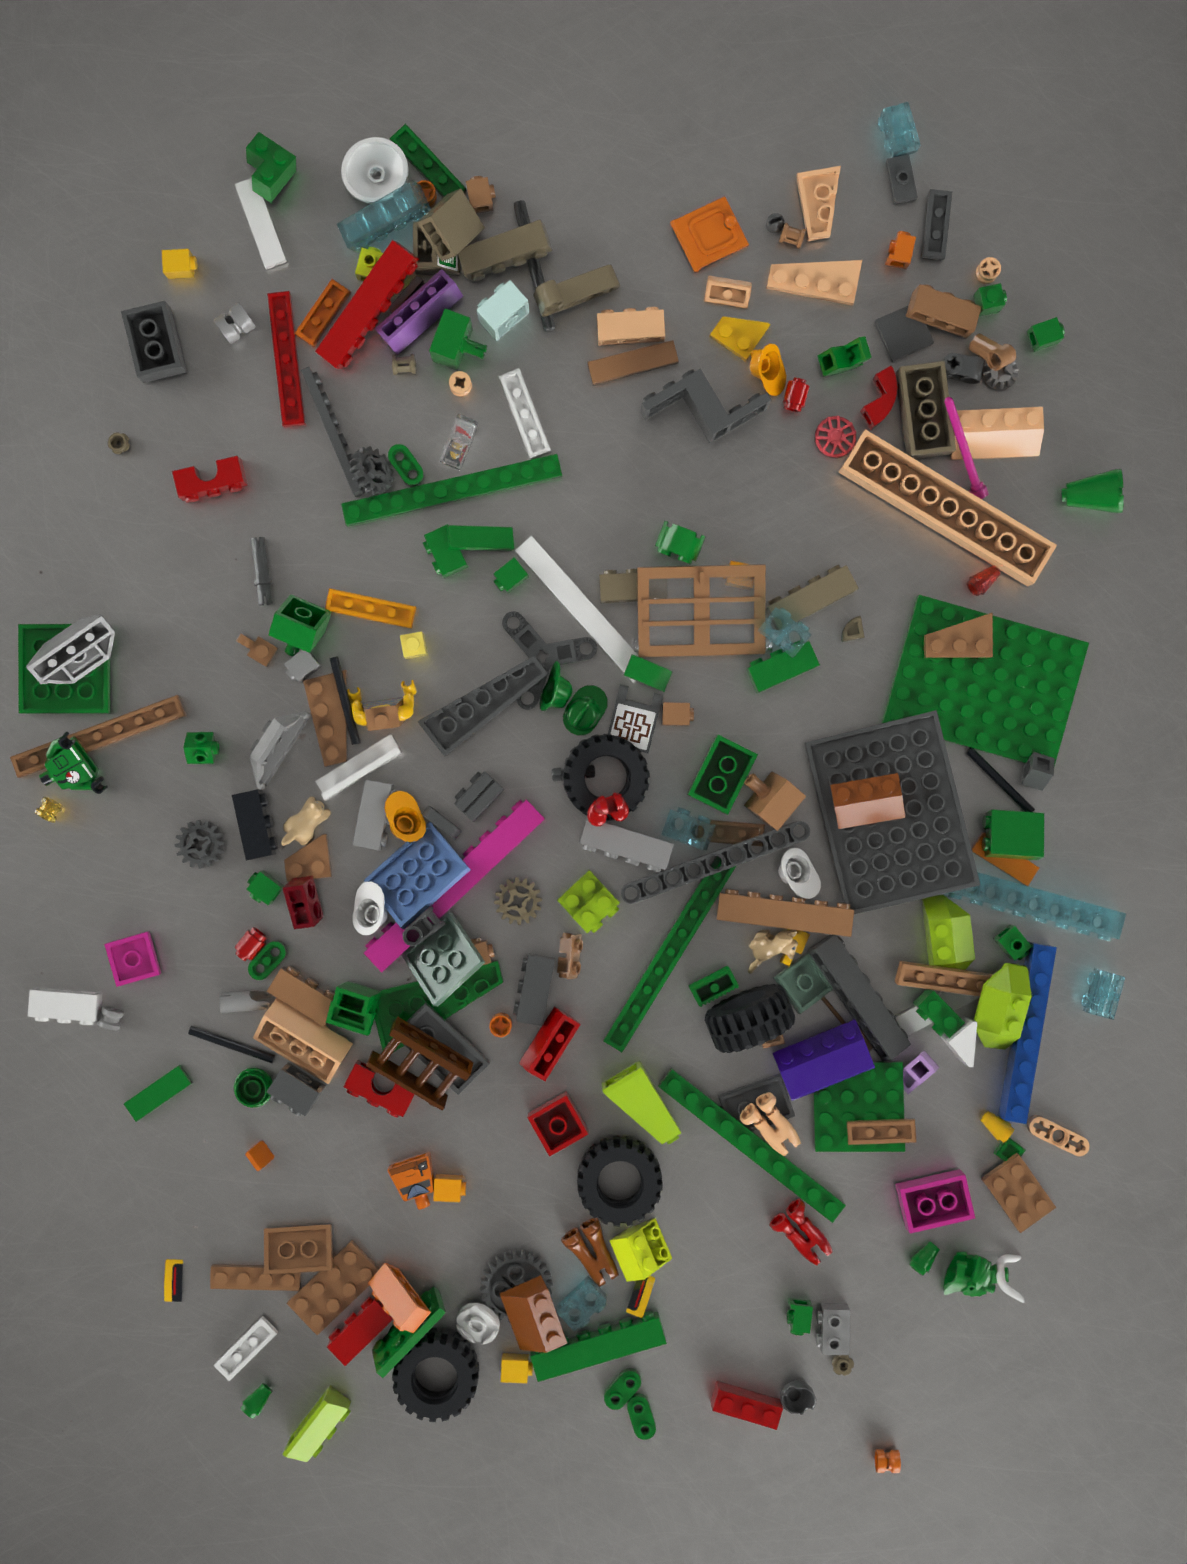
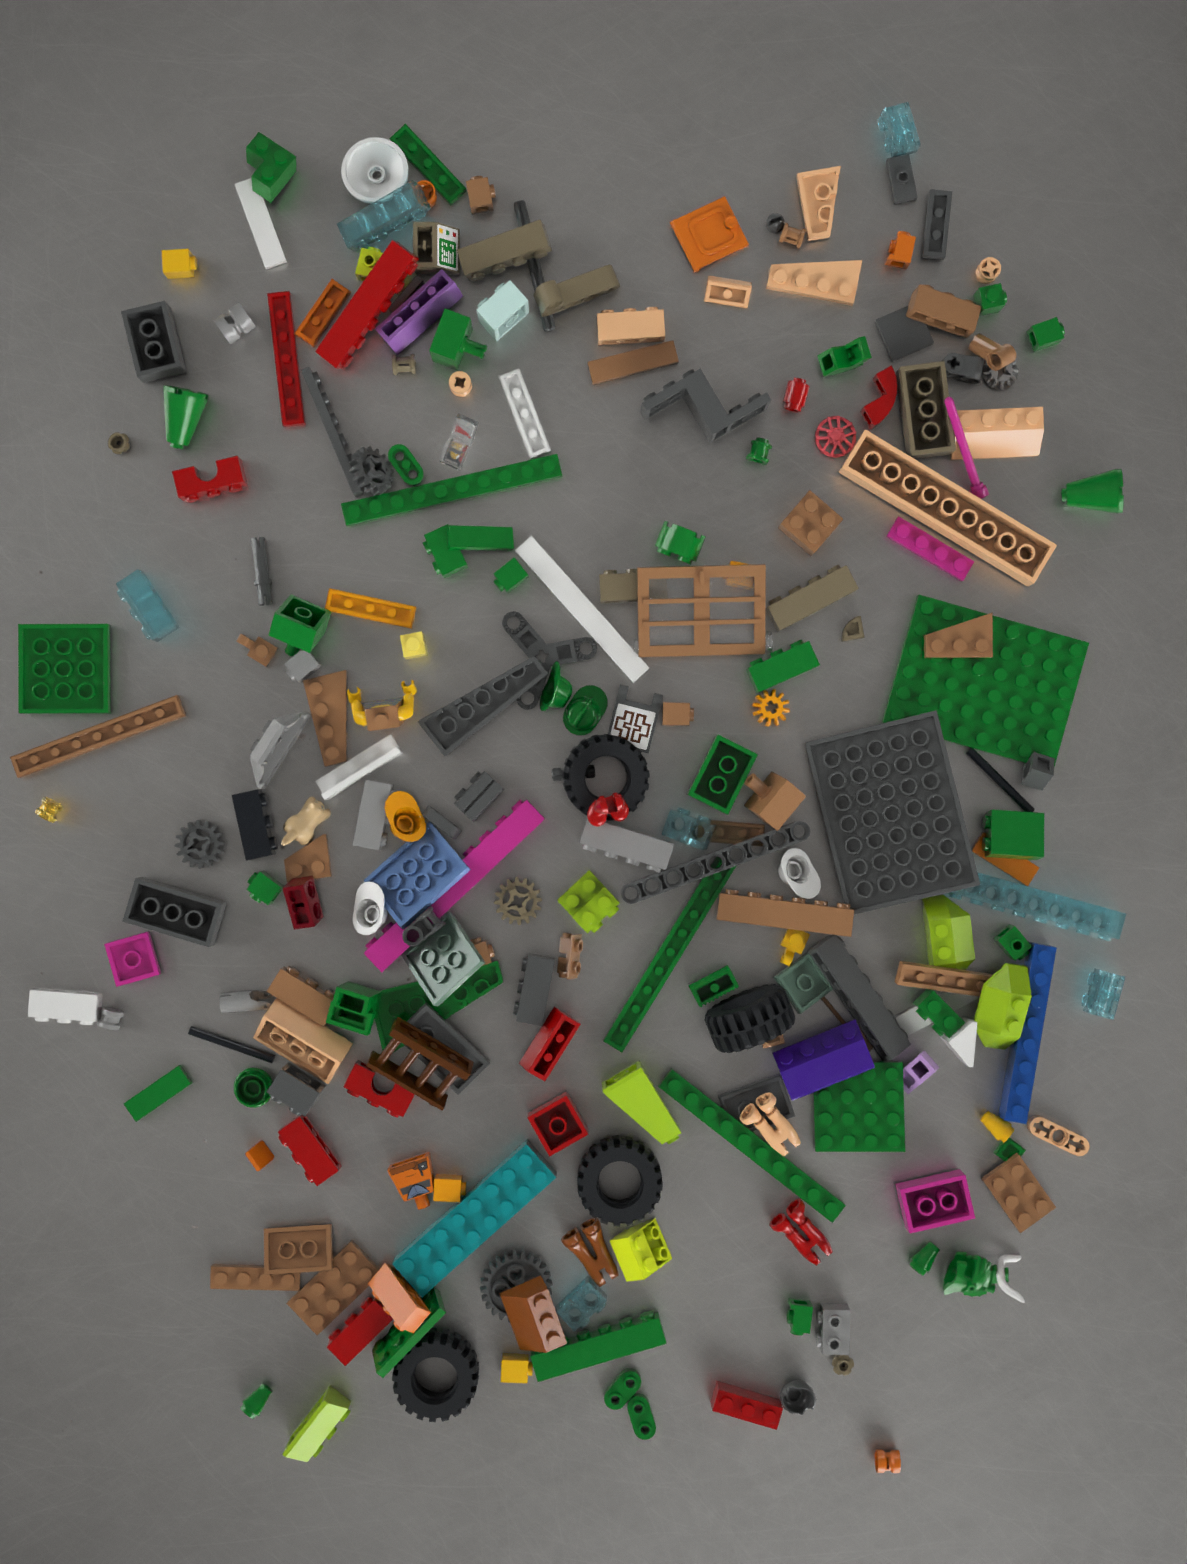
(71, 766): green torso -> none
(73, 651): light grey wedge -> none
(146, 606): none -> clear light blue brick
(173, 1280): sticker -> none
(174, 911): none -> dark grey brick
(182, 414): none -> green cone
(200, 747): green brick -> none
(245, 1348): white plate -> none
(250, 944): red brick -> none
(267, 959): green plate -> none
(309, 1150): none -> red brick
(344, 698): black bar -> none
(451, 225): dark tan brick -> none
(474, 1218): none -> teal brick
(477, 1323): white tile -> none
(498, 1027): orange wheel -> none
(640, 1296): sticker -> none
(647, 673): green slope -> none
(739, 335): yellow wing -> none
(759, 451): none -> green brick
(766, 946): tan animal -> none
(768, 714): none -> light orange gear
(769, 368): light orange piece -> none
(781, 637): clear light blue brick -> none
(810, 523): none -> medium nougat brick
(868, 801): dark orange slope -> none
(881, 1131): medium nougat tile -> none
(930, 549): none -> dark pink plate
(983, 580): clear red cone -> none

